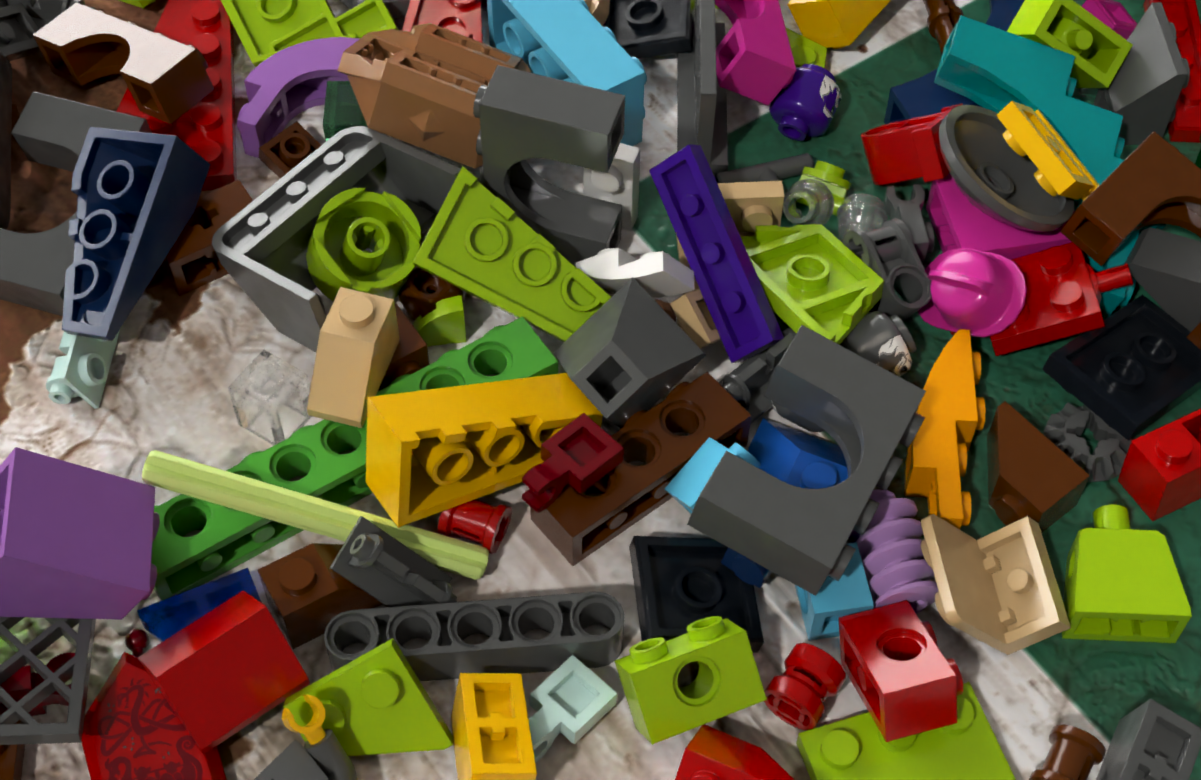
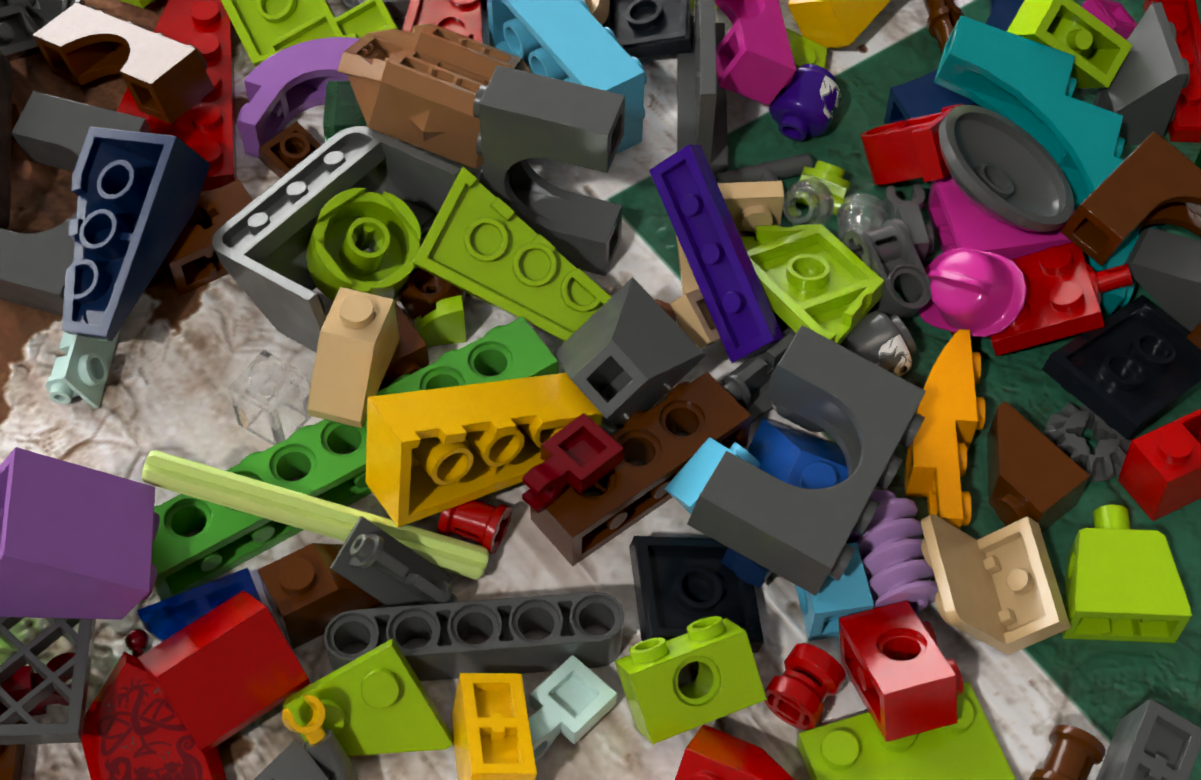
(619, 184): white plate -> none
(654, 271): white slope -> none
(1057, 165): yellow plate -> none

